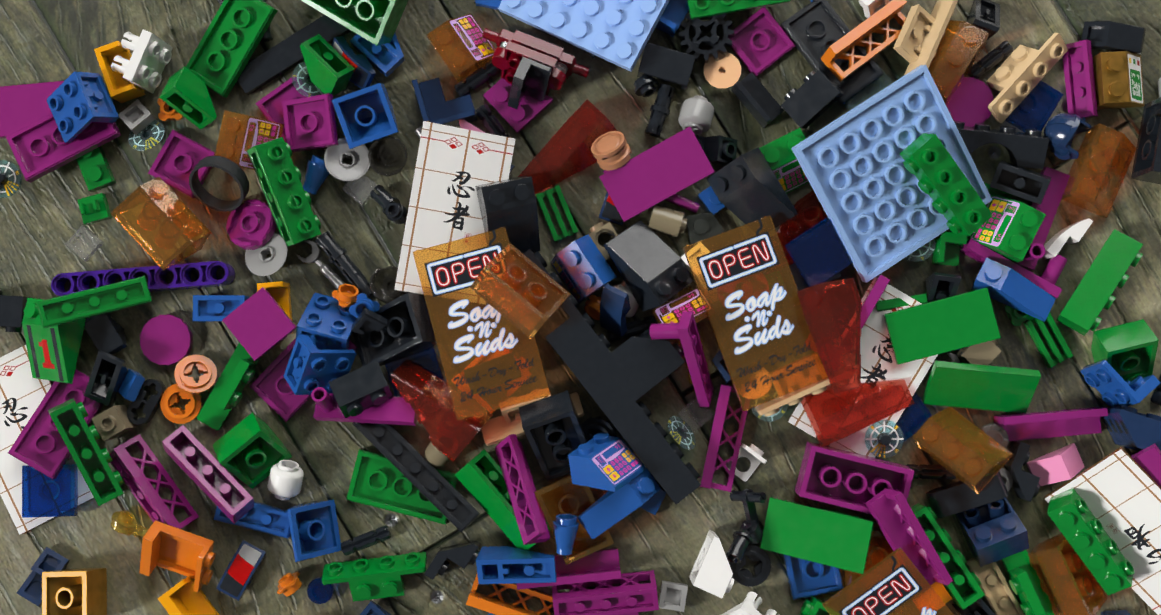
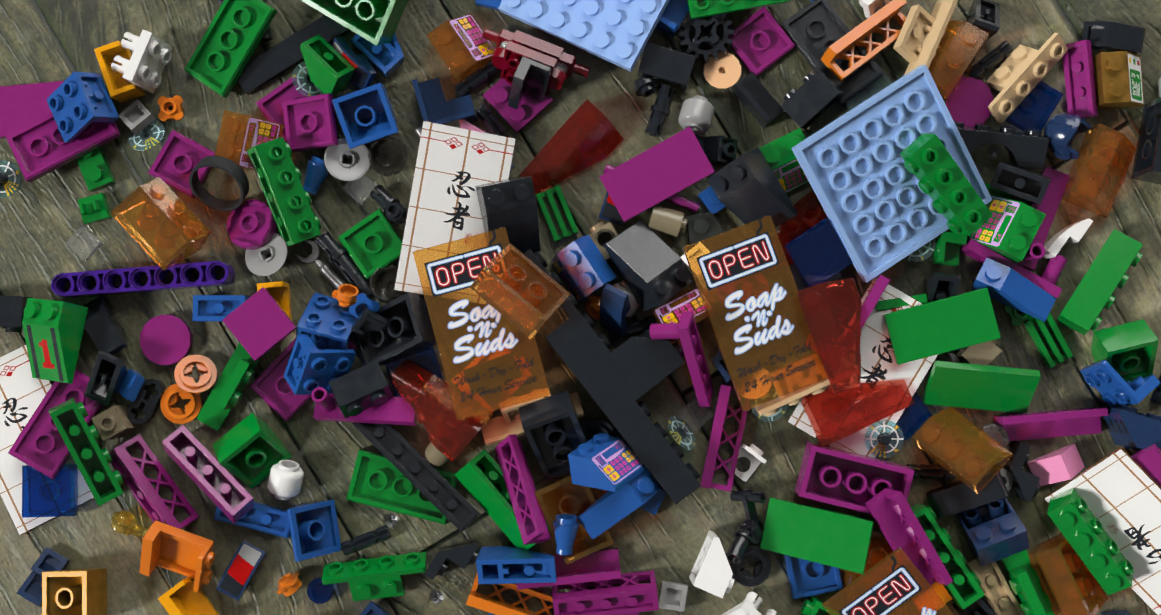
(93, 302): green tile -> none
(189, 97): green slope -> none
(372, 243): none -> green plate
(611, 150): nougat wheel -> none

